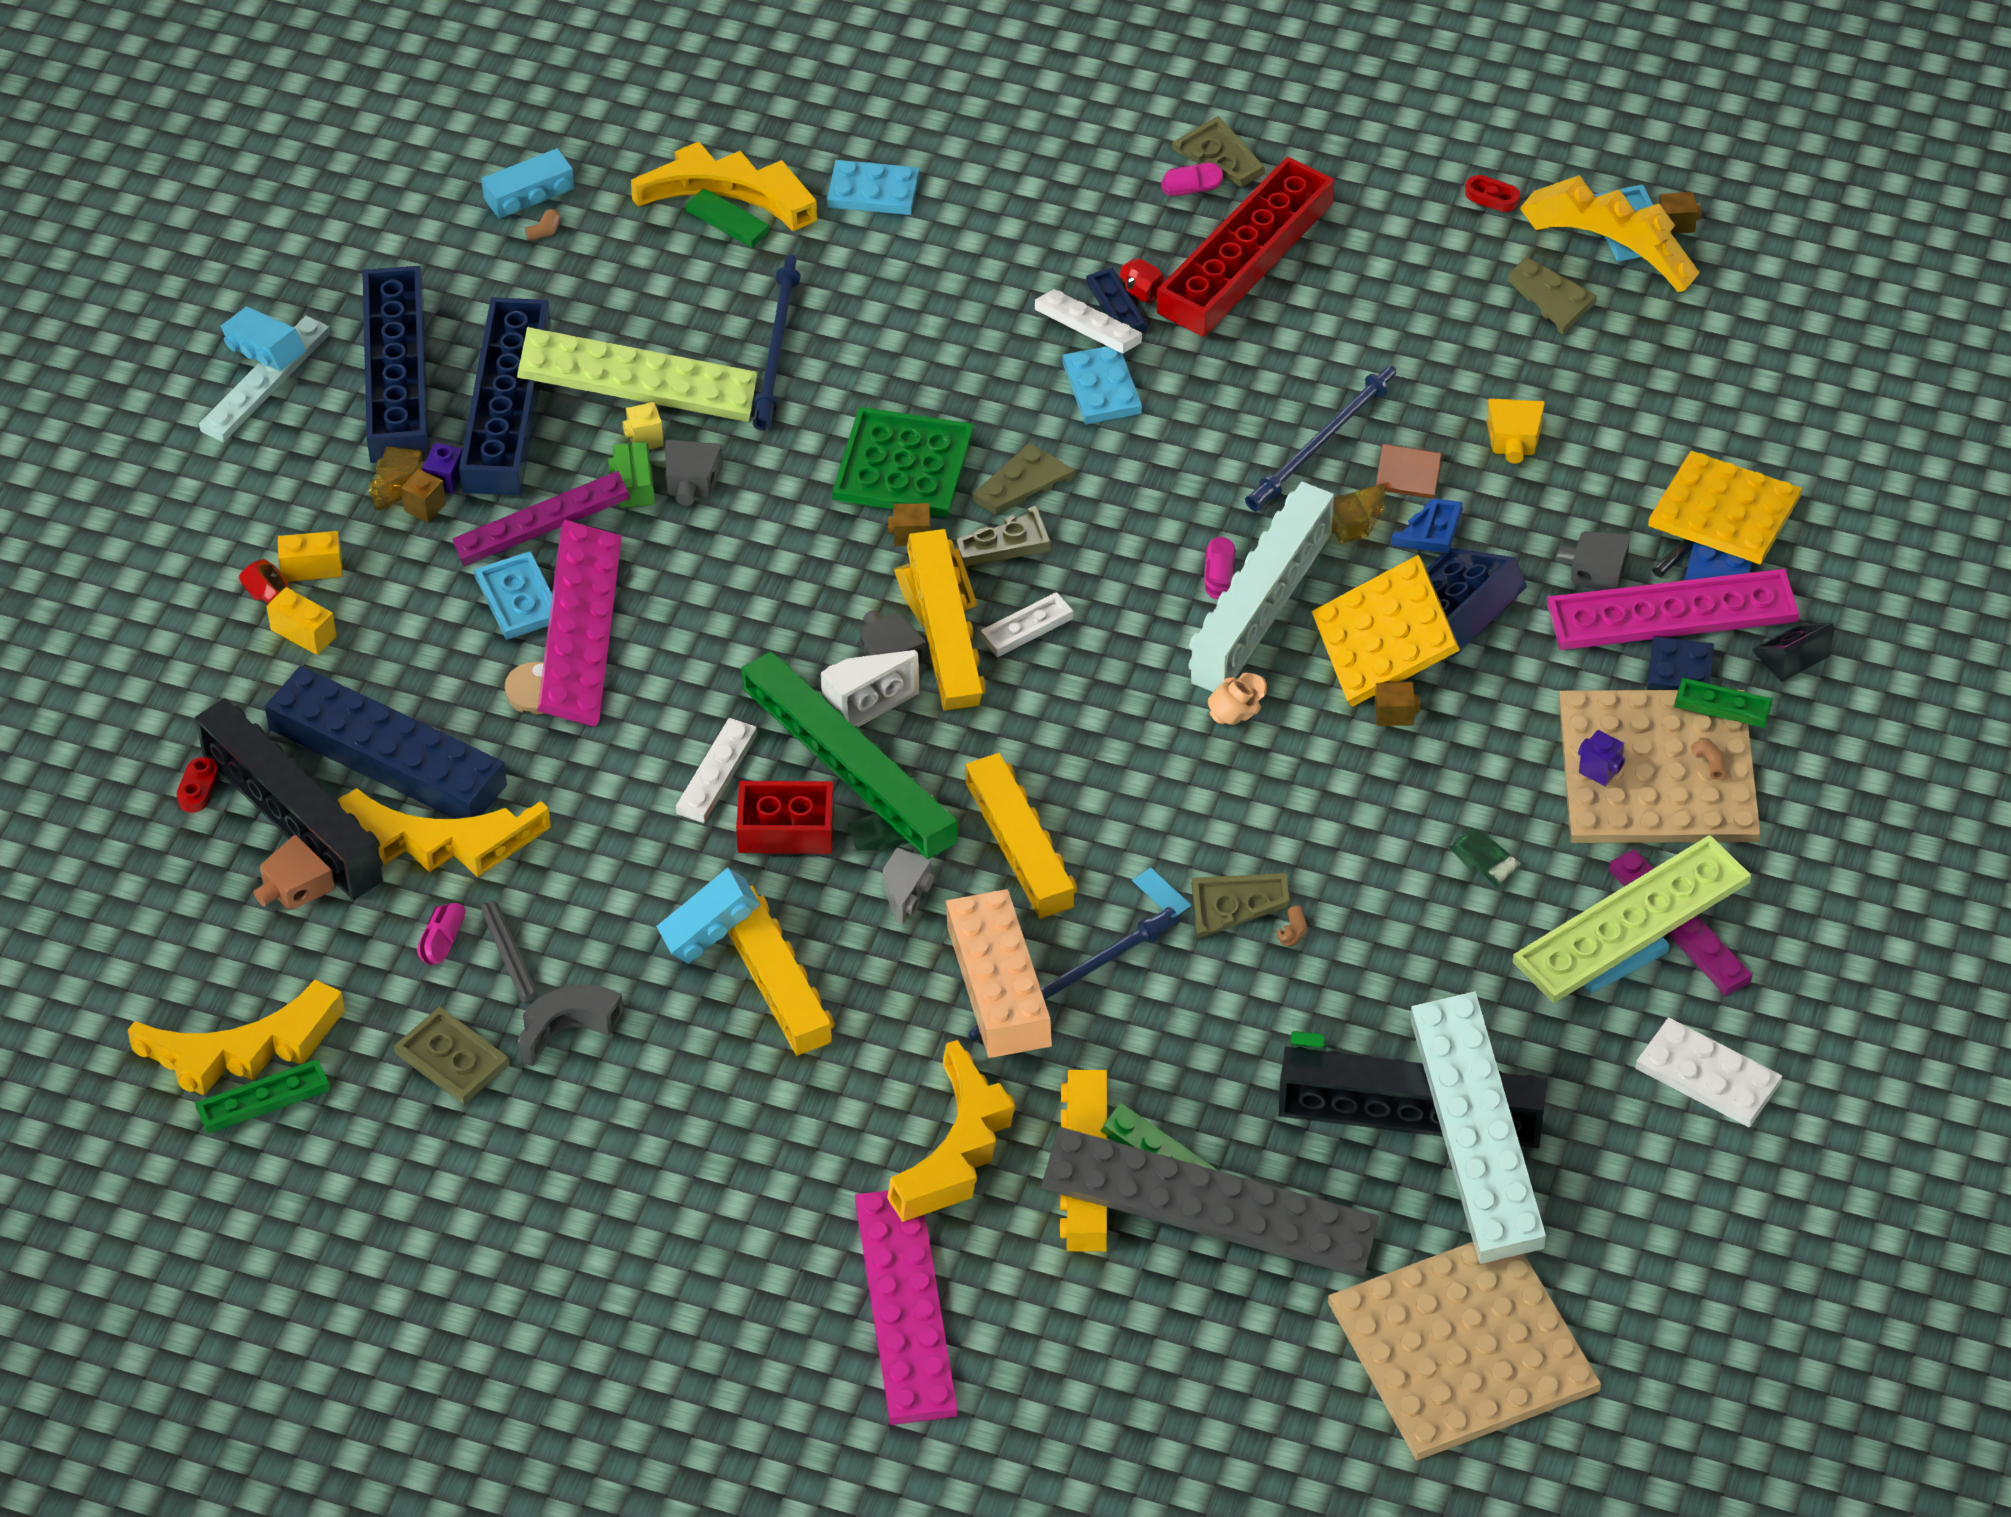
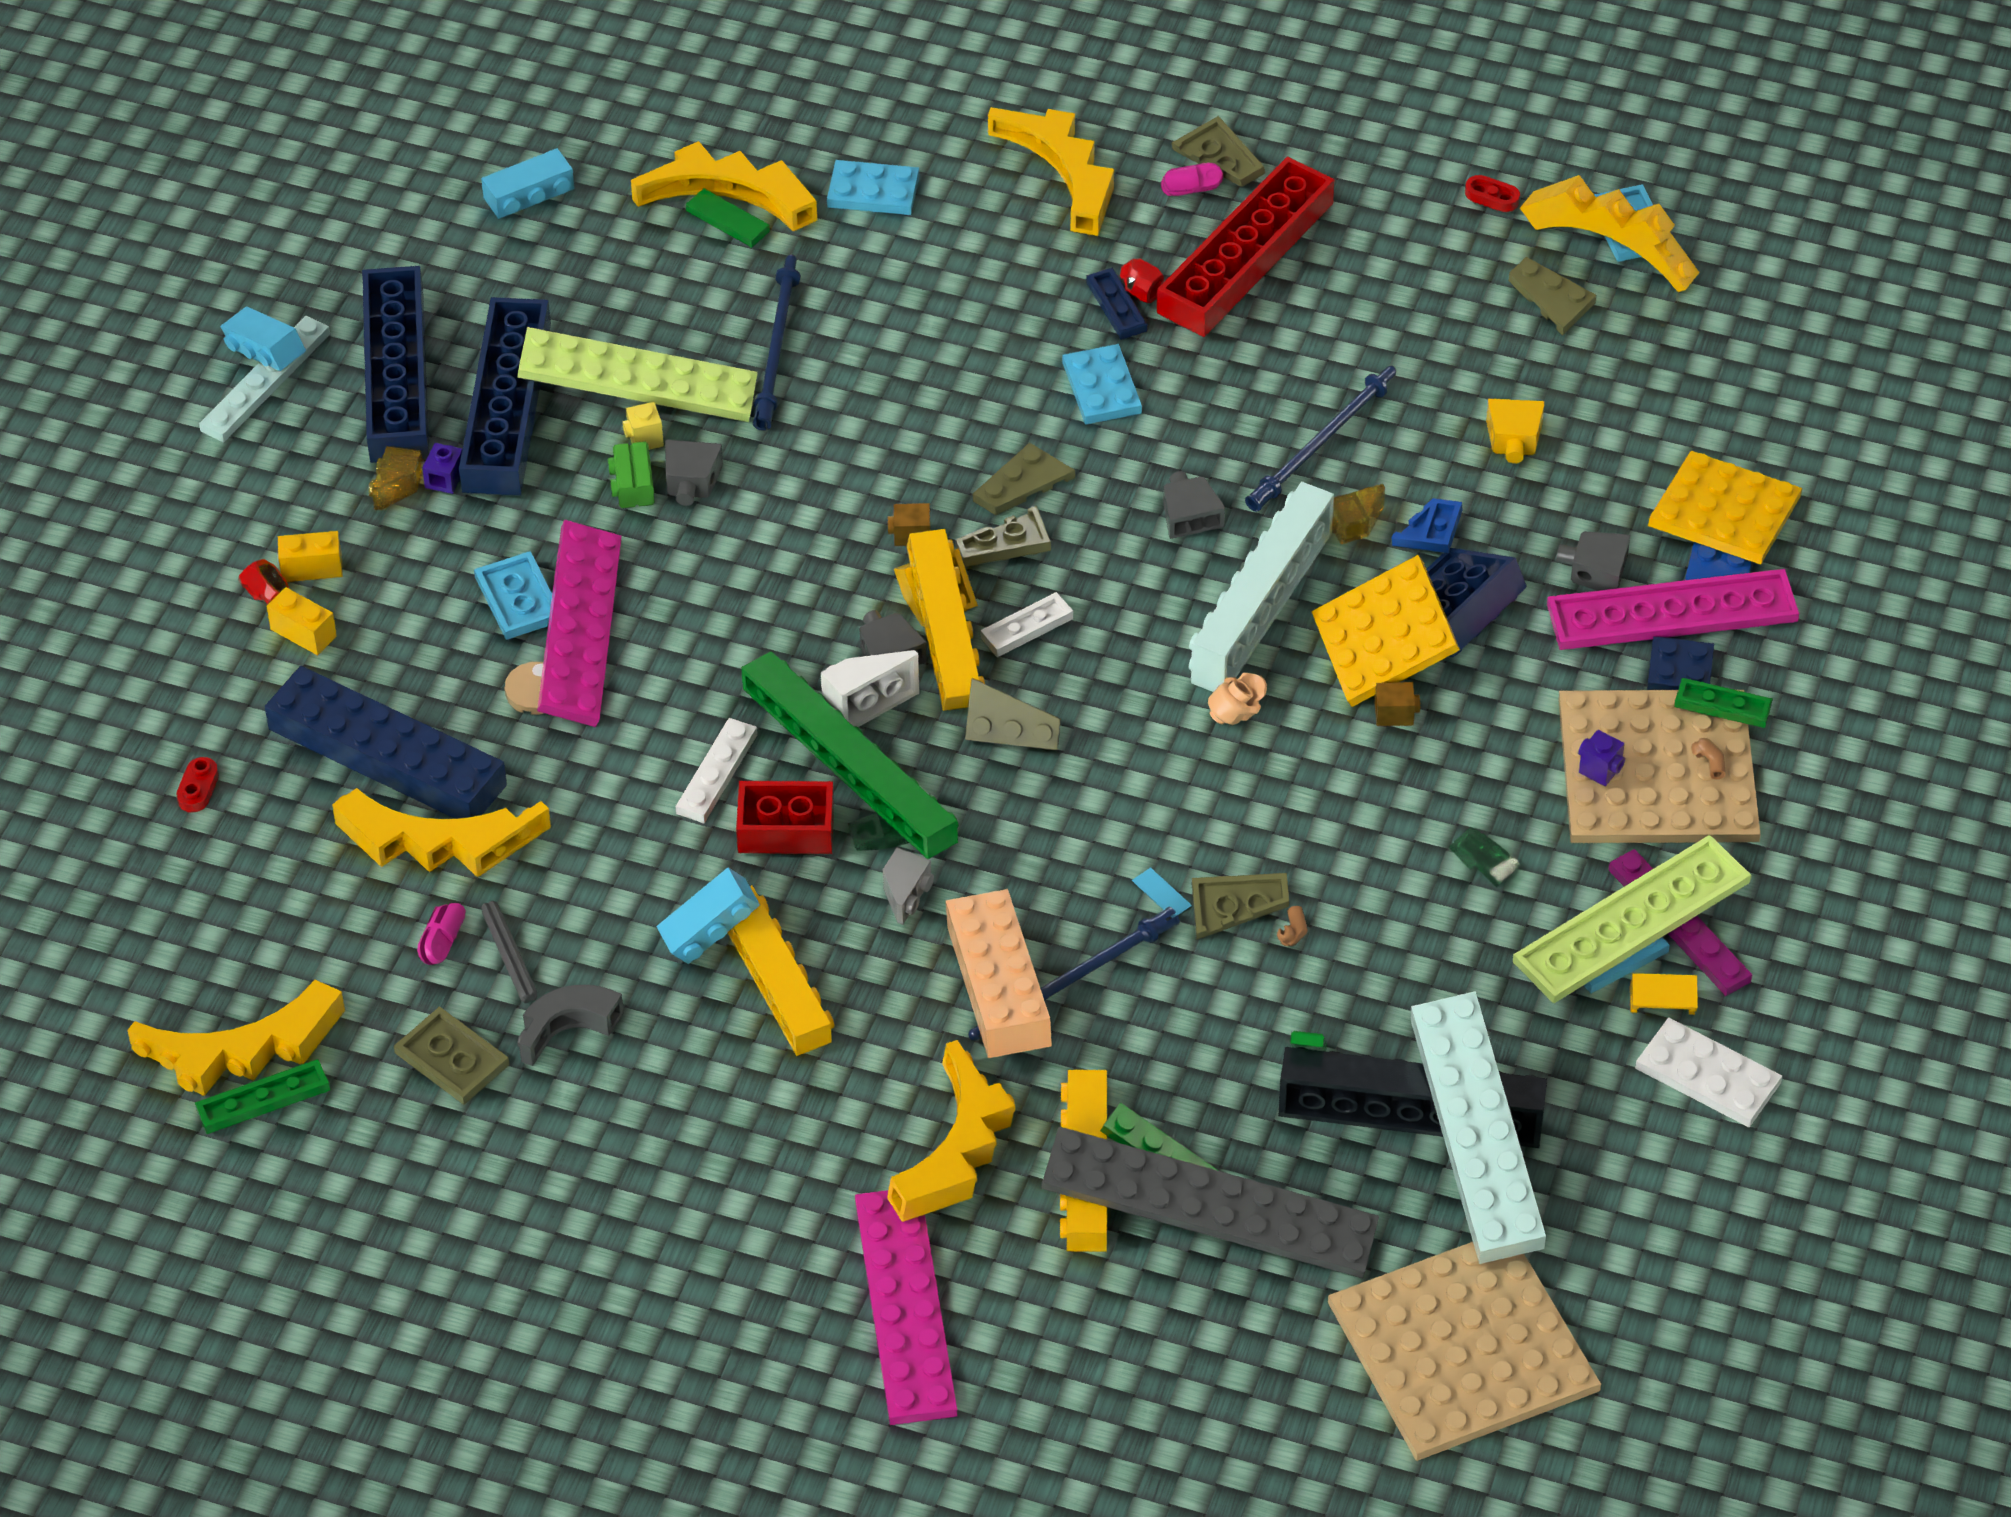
(289, 797): black brick -> none
(293, 876): nougat torso -> none
(423, 495): pearl gold brick -> none
(540, 518): magenta plate -> none
(546, 226): medium nougat arm -> none
(903, 460): green plate -> none
(1007, 720): none -> olive wing
(1020, 835): yellow brick -> none
(1072, 157): none -> yellow arch
(1088, 321): white plate -> none
(1191, 506): none -> dark grey torso
(1219, 566): dark pink arm -> none
(1409, 470): slope -> none
(1663, 992): none -> yellow hinge
(1672, 557): black bar -> none
(1681, 210): pearl gold brick -> none
(1796, 649): black slope -> none

